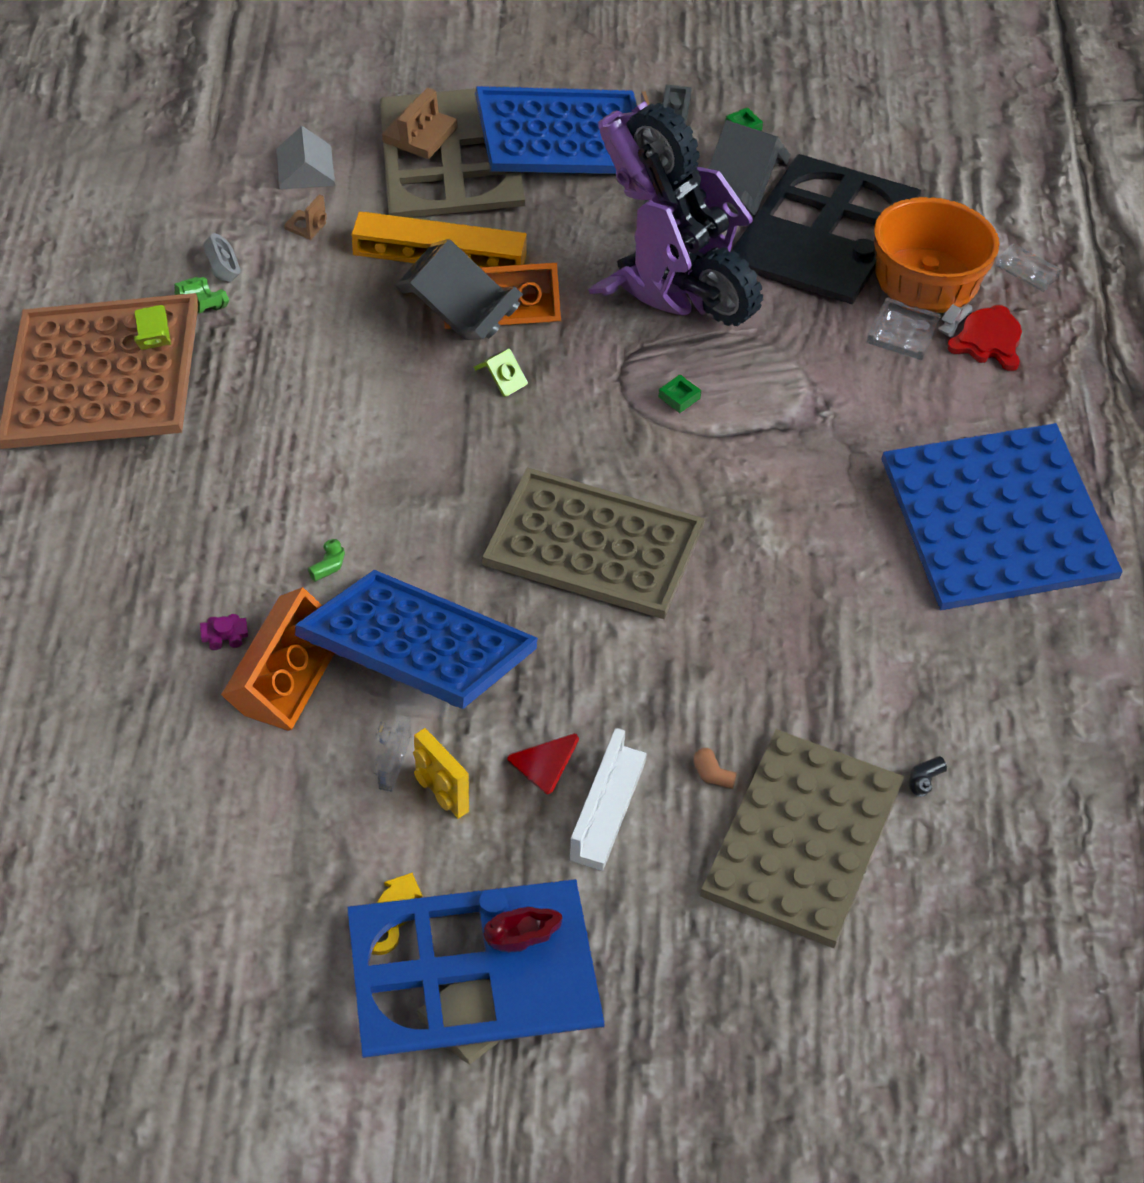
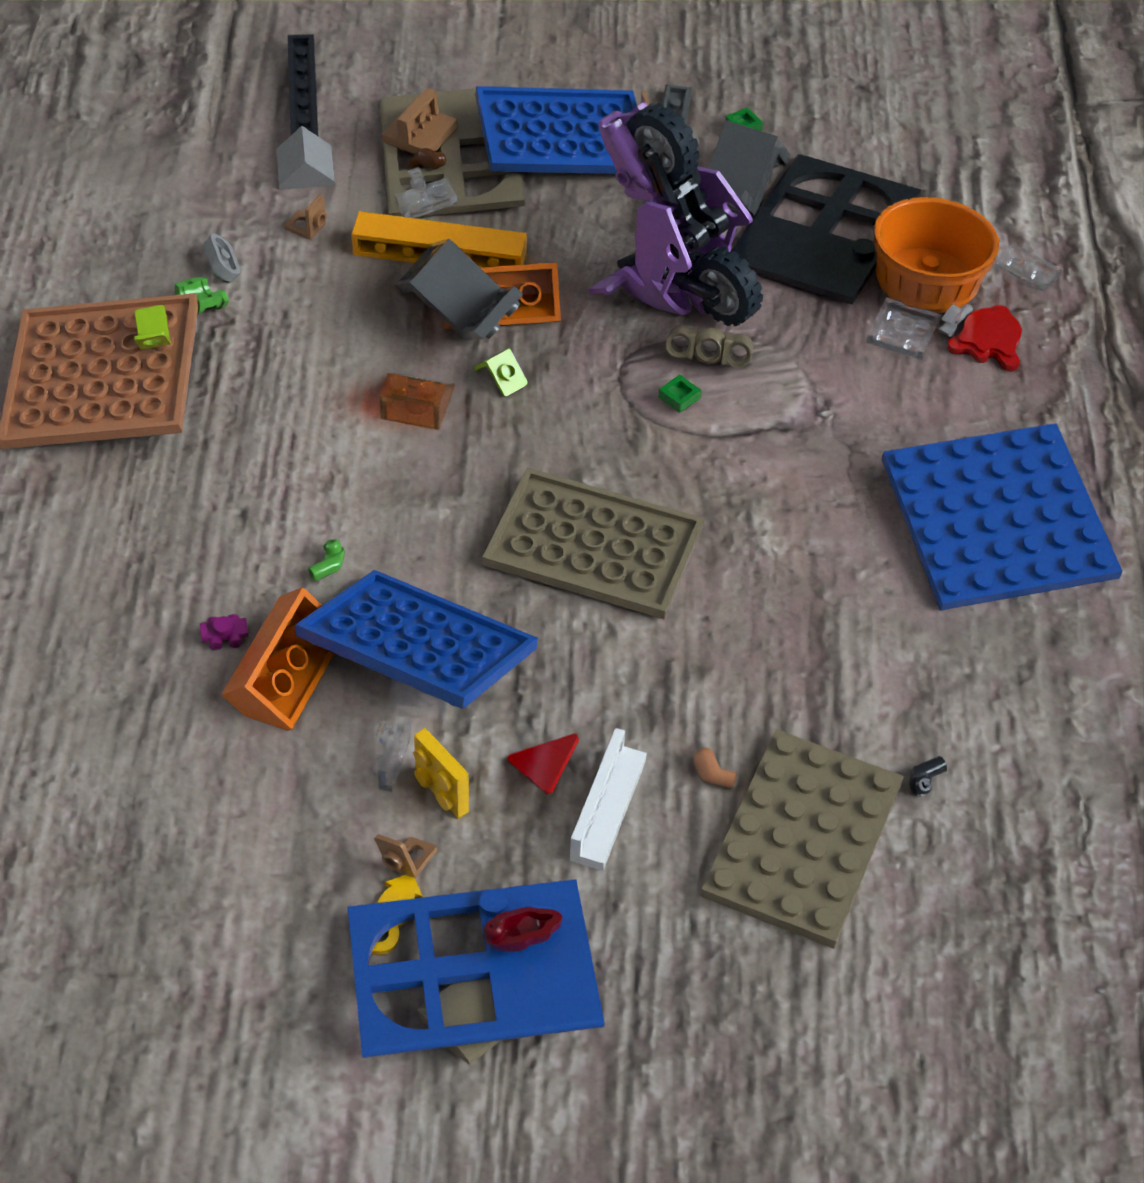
(302, 83): none -> black plate
(396, 854): none -> medium nougat bracket
(414, 400): none -> clear orange slope
(425, 197): none -> clear plate
(427, 158): none -> reddish brown arm
(695, 348): none -> dark tan piece

